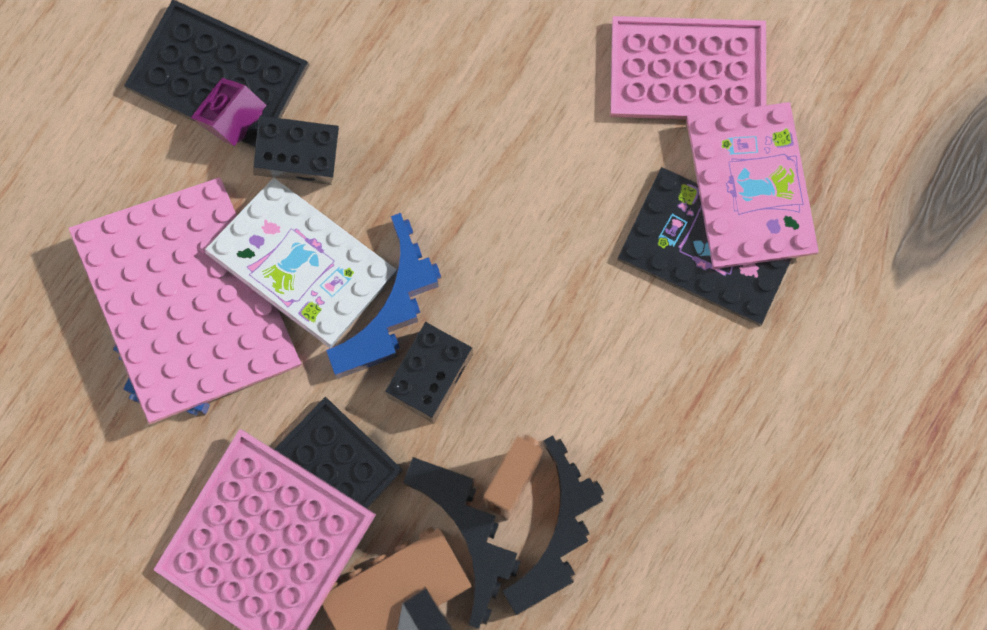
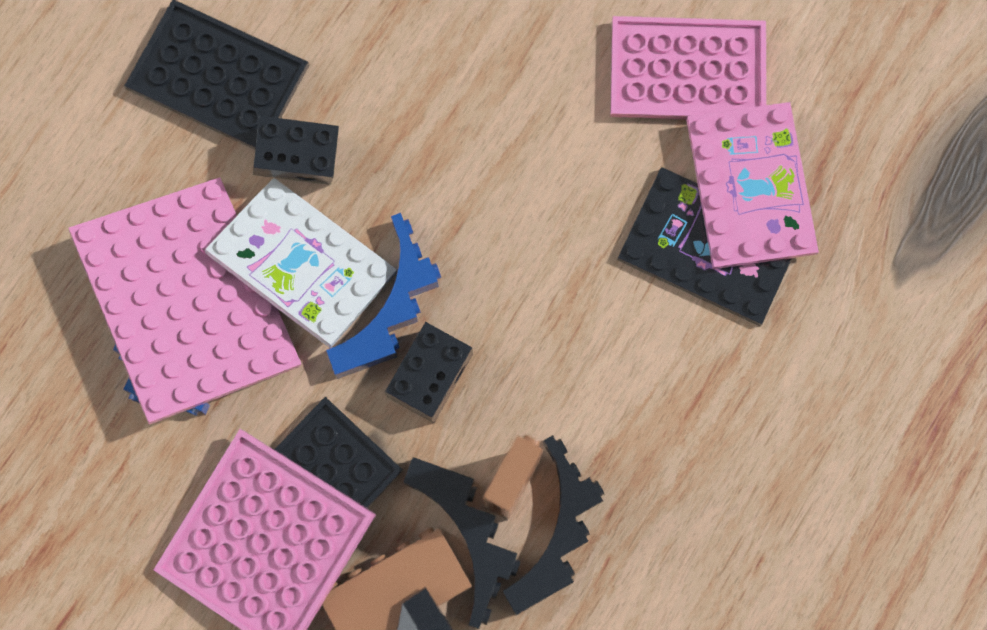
(229, 111): magenta slope -> none

